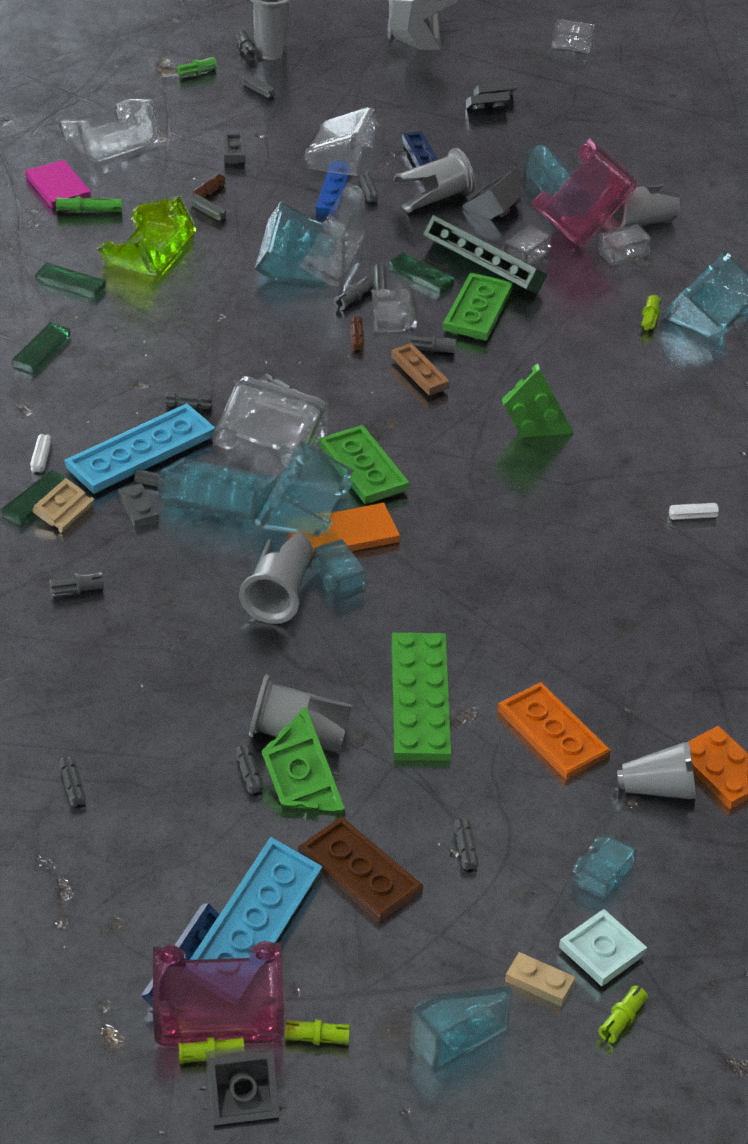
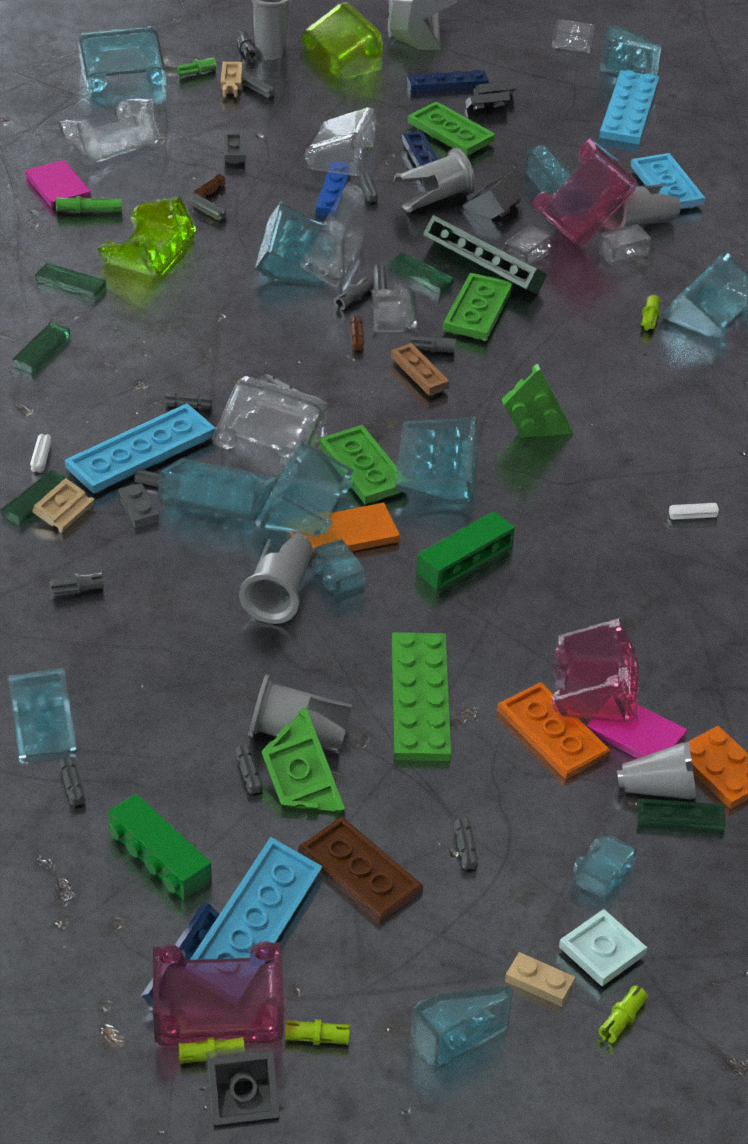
(41, 712): none -> clear light blue slope
(120, 53): none -> clear light blue windscreen
(159, 846): none -> green brick
(231, 77): none -> tan plate
(348, 39): none -> clear neon green windscreen
(439, 459): none -> clear light blue slope
(446, 81): none -> dark blue plate
(451, 128): none -> bright green plate
(465, 550): none -> green brick
(598, 674): none -> clear pink windscreen
(629, 50): none -> clear light blue slope
(629, 107): none -> medium azure plate
(641, 736): none -> dark pink tile
(665, 170): none -> medium azure plate
(681, 815): none -> clear green tile

